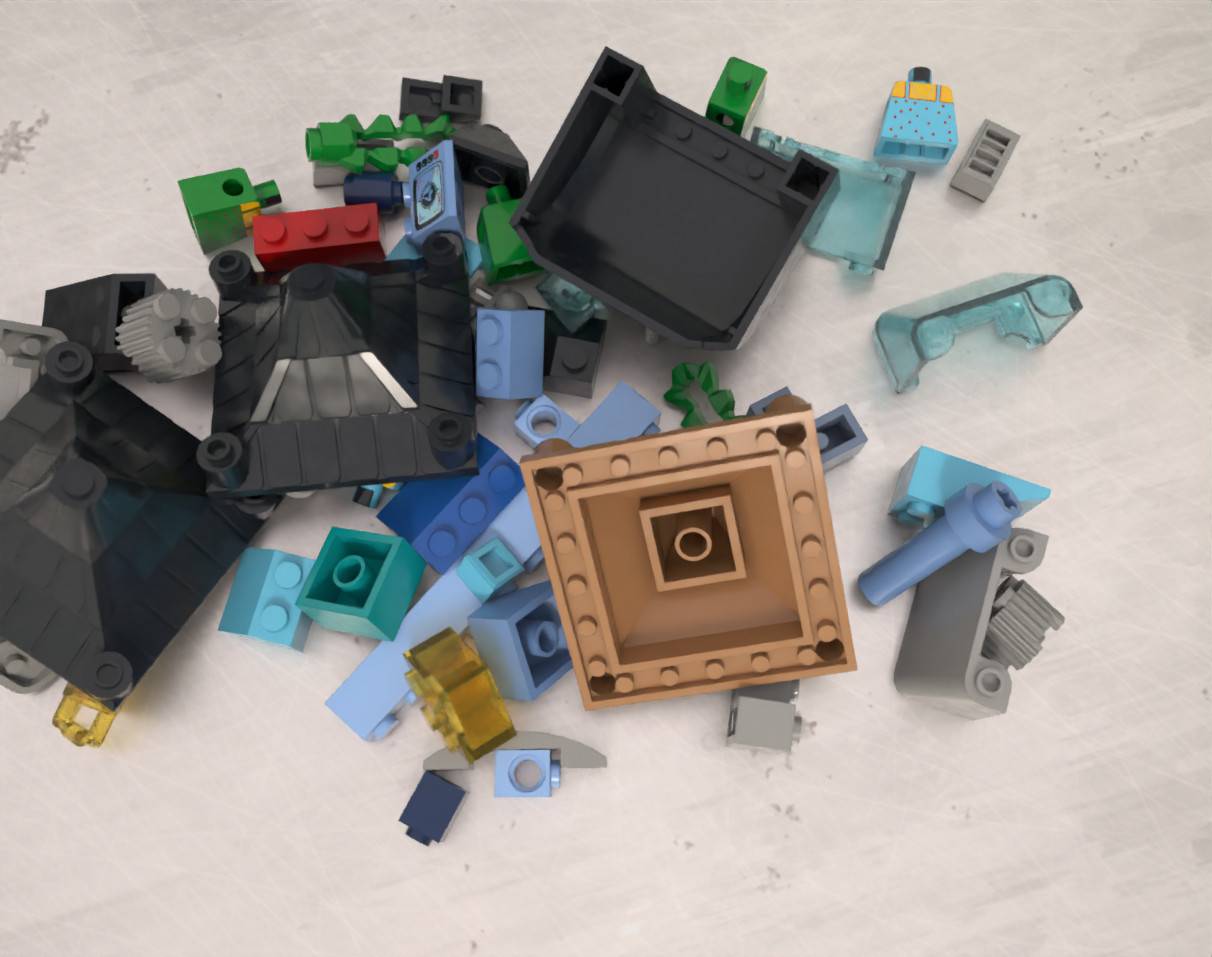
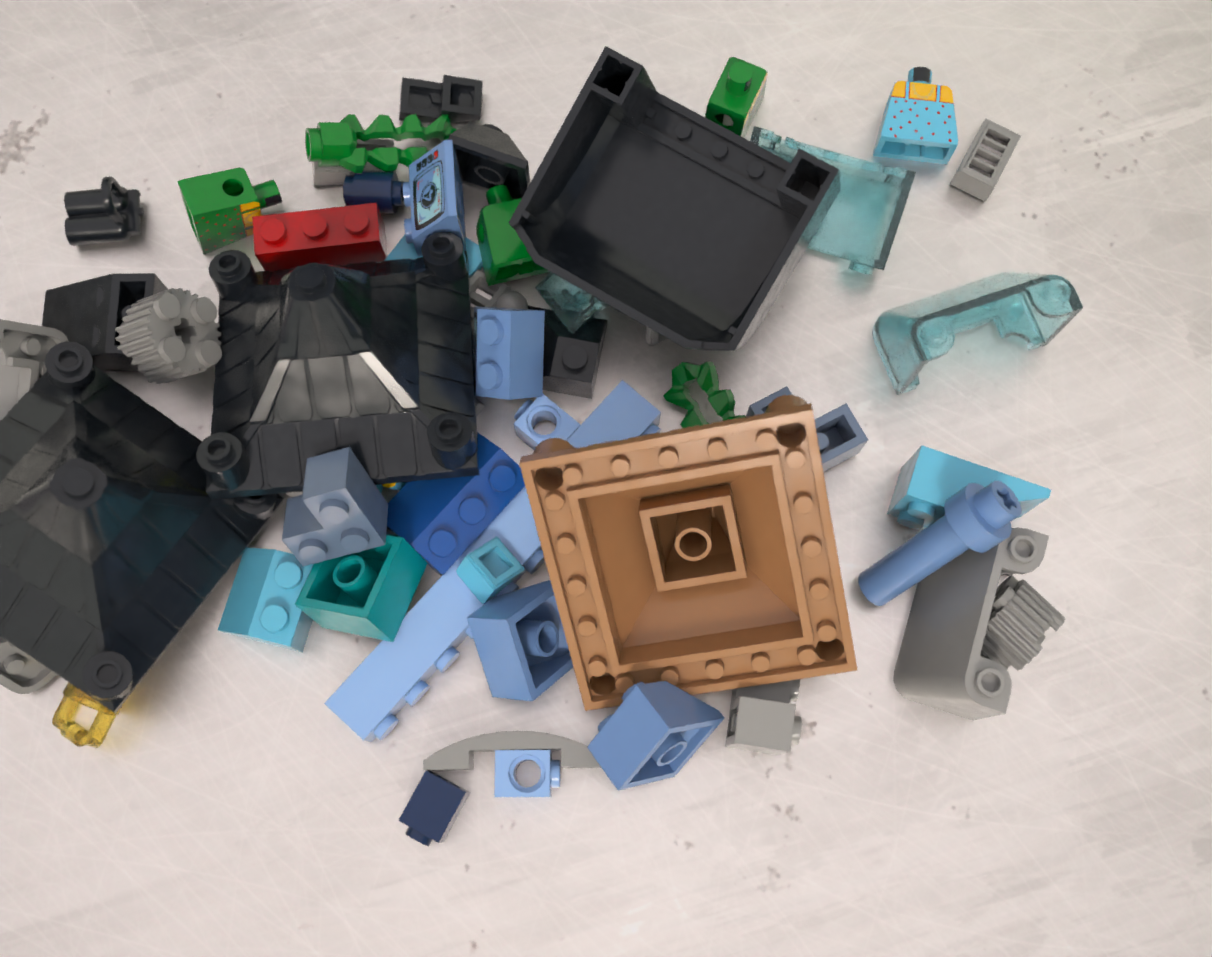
(102, 214): none -> black piece
(336, 512): none -> sand blue brick
(458, 695): clear yellow brick -> none
(652, 734): none -> medium blue slope

